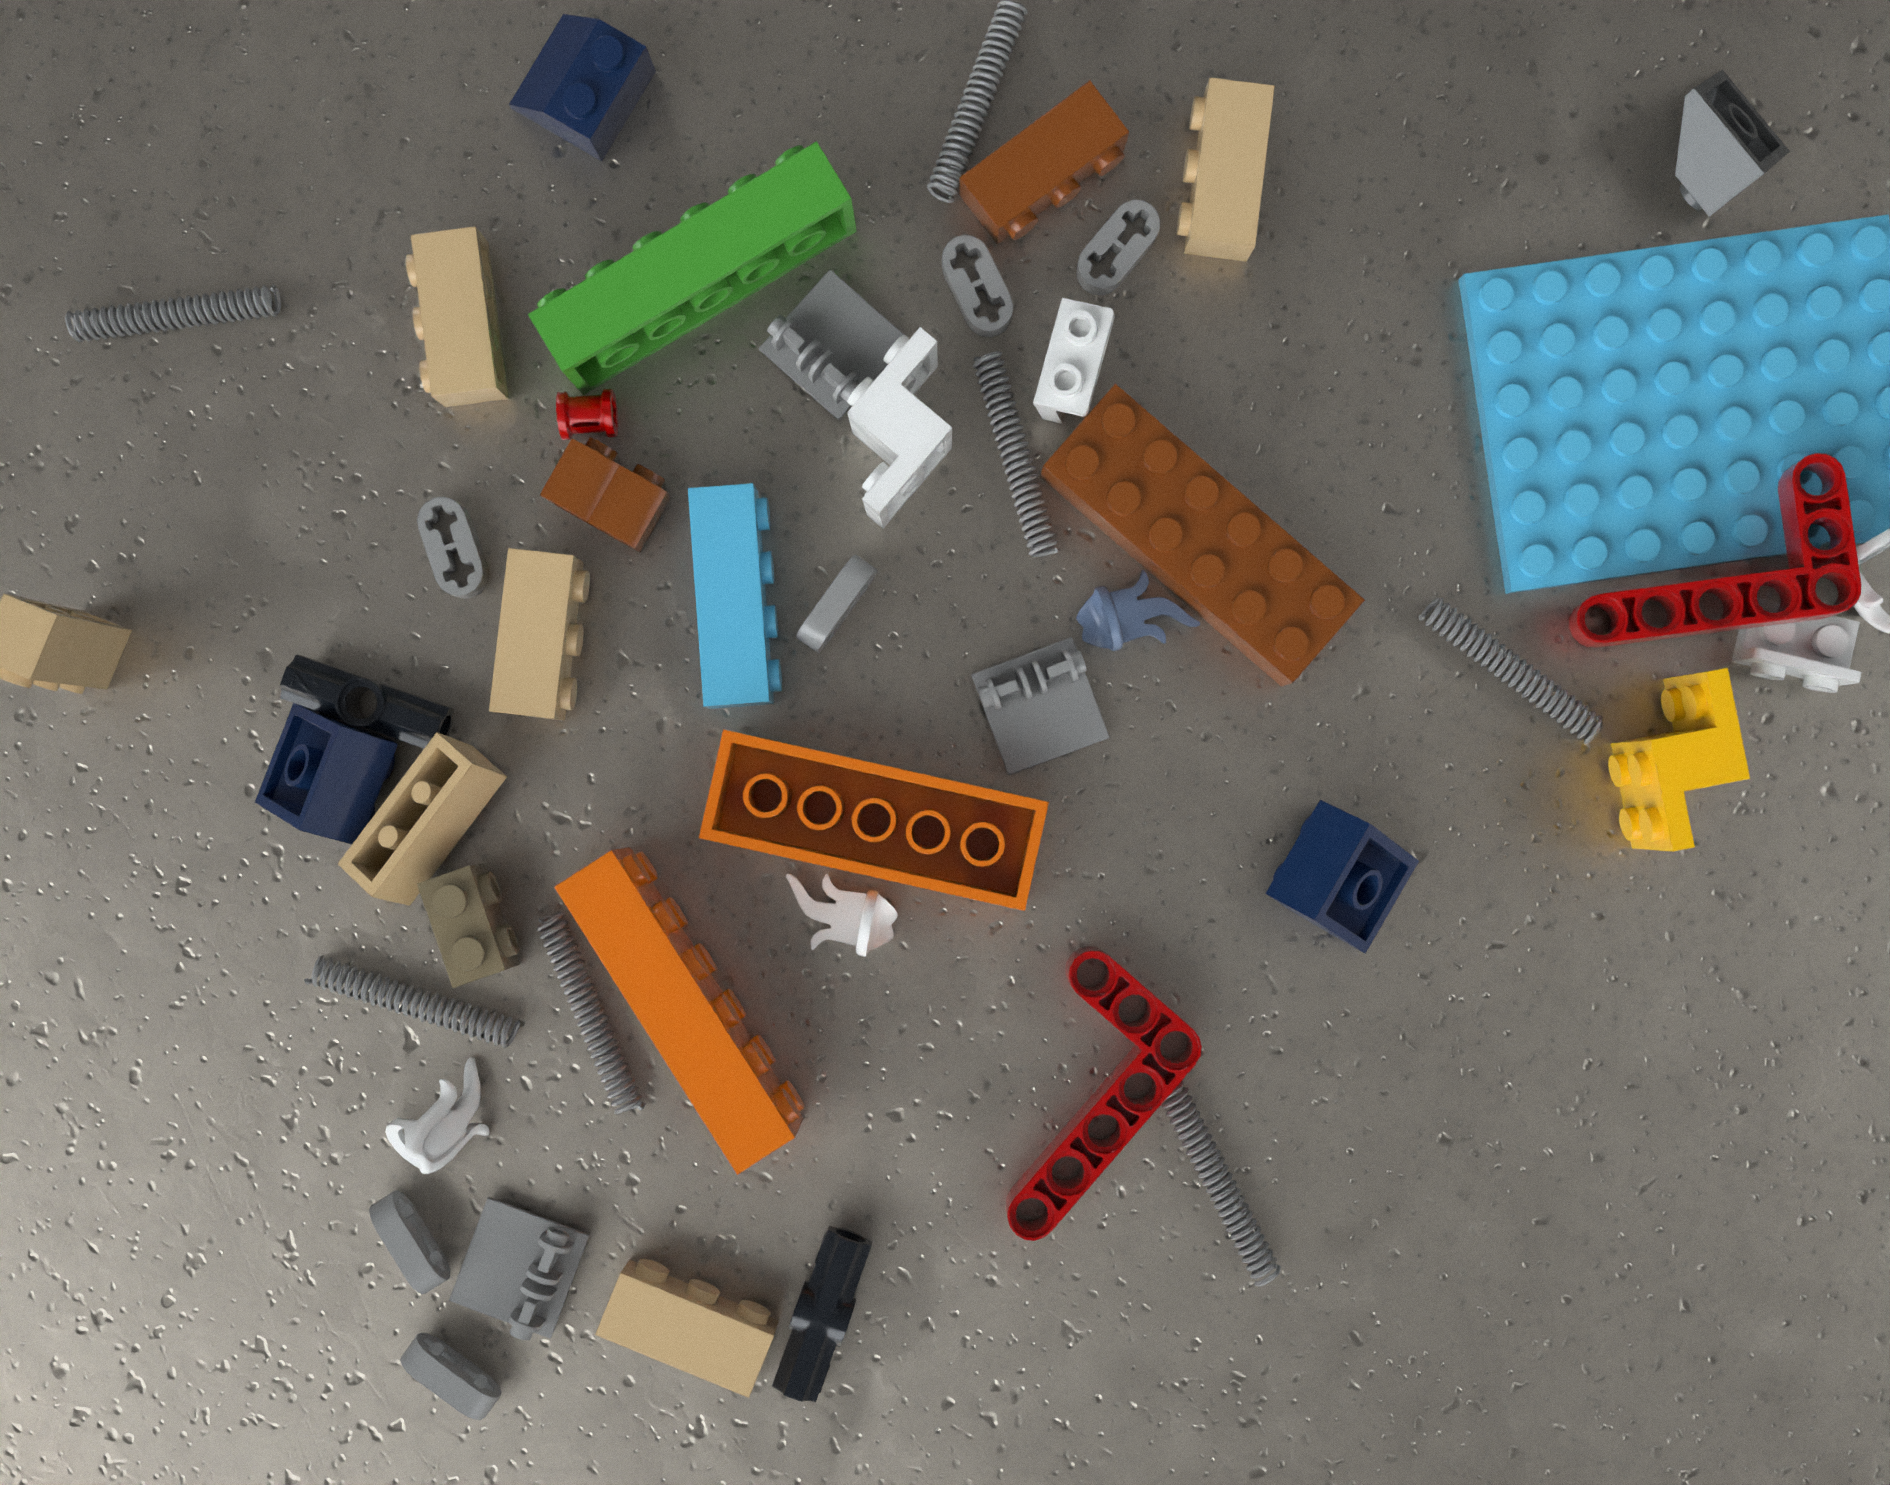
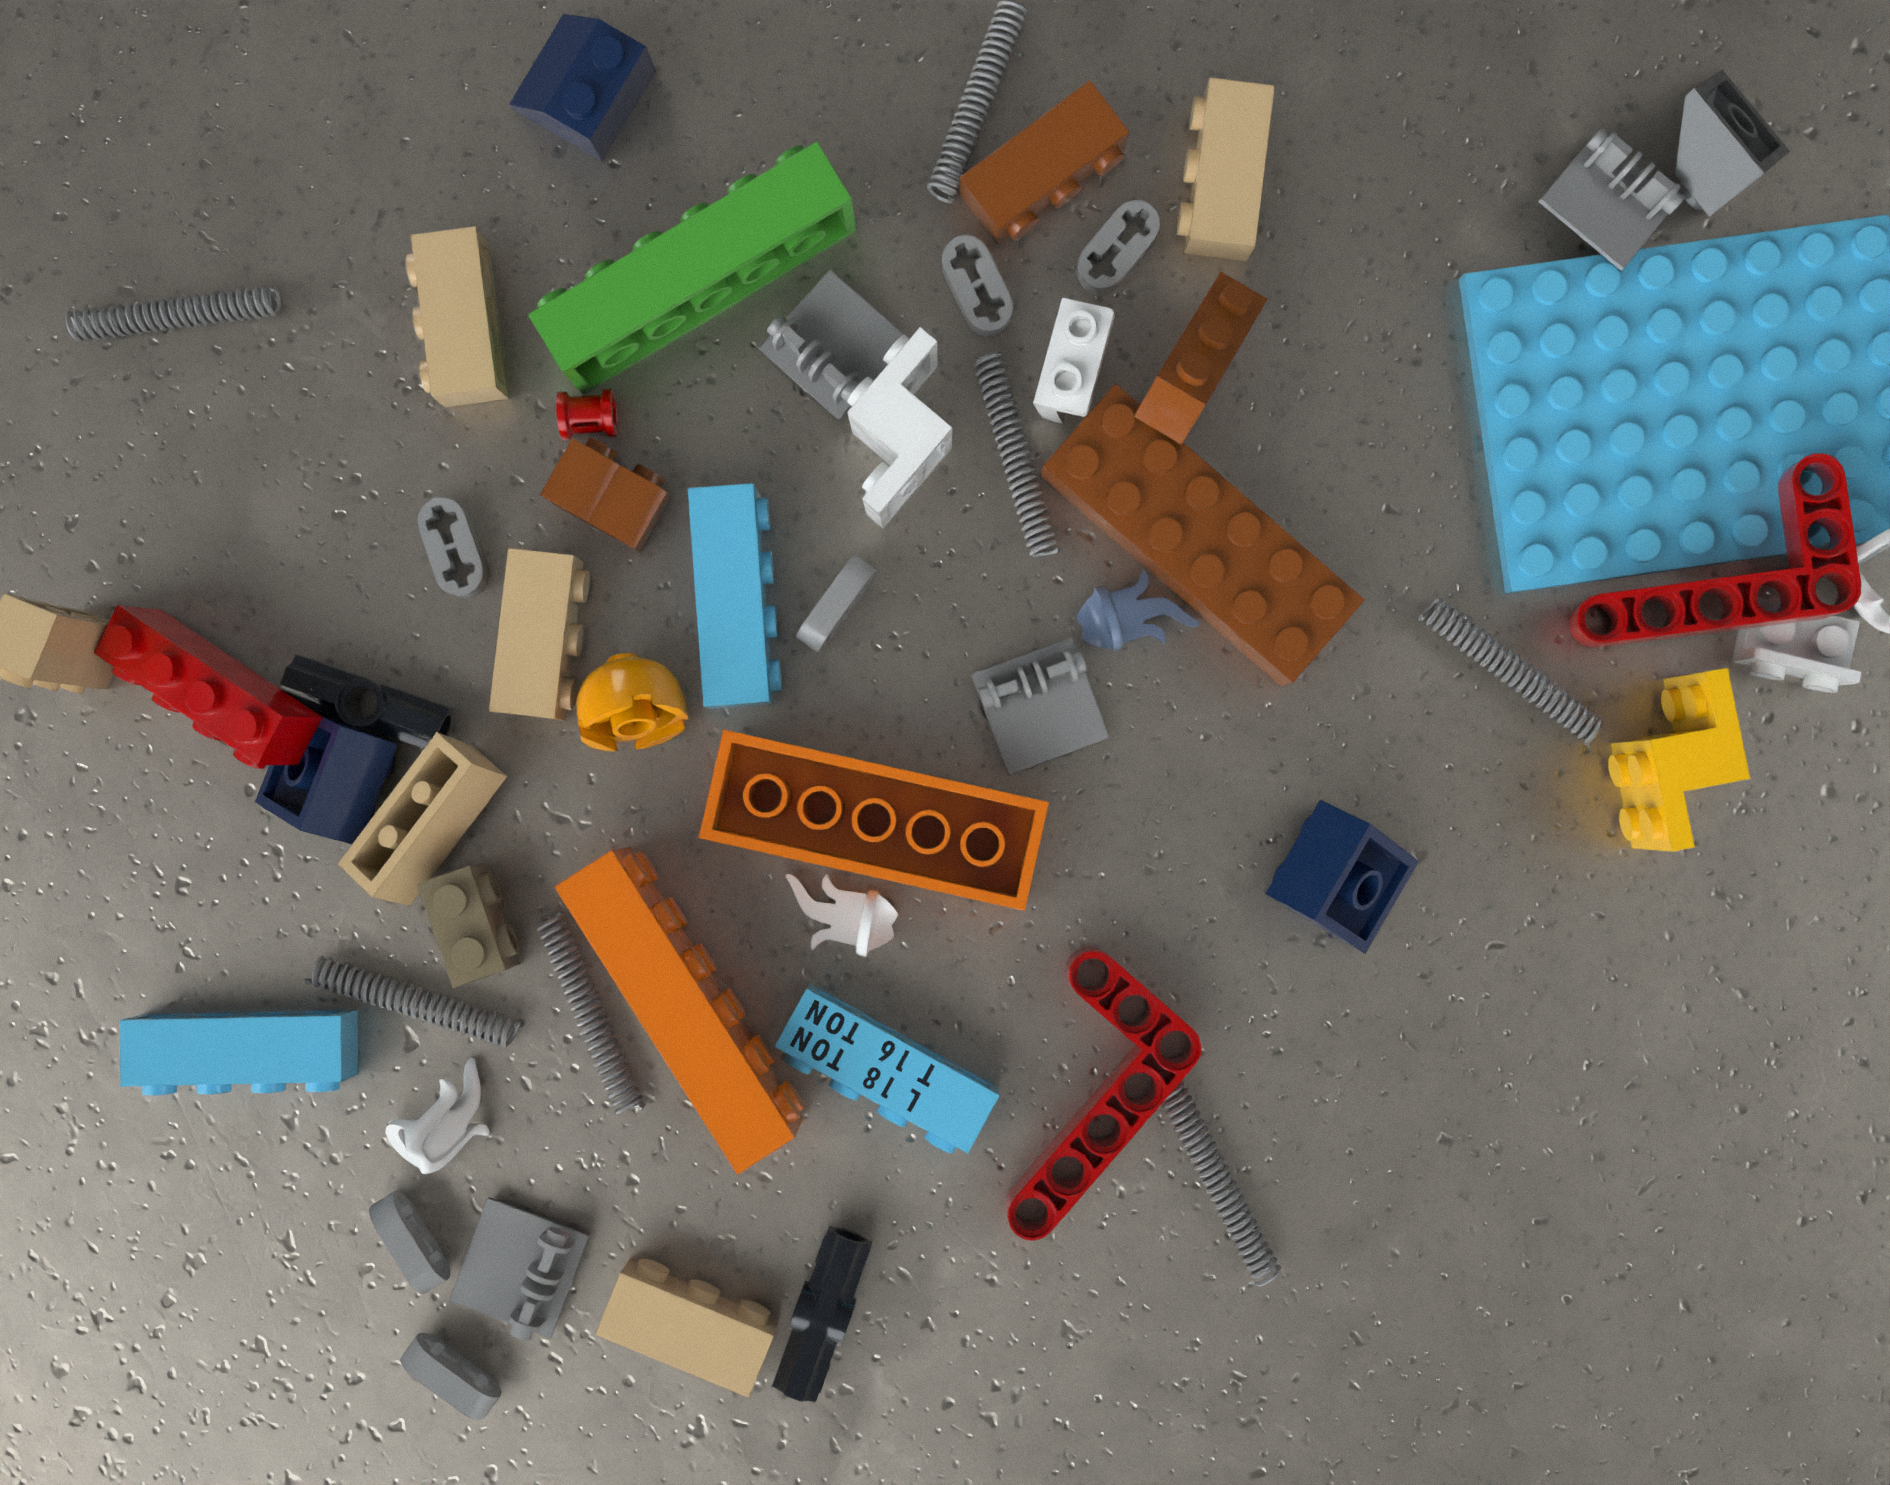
(207, 686): none -> red brick
(239, 1049): none -> medium azure brick
(628, 702): none -> light orange cylinder
(888, 1069): none -> medium azure brick
(1200, 358): none -> dark orange brick
(1611, 198): none -> light grey hinge

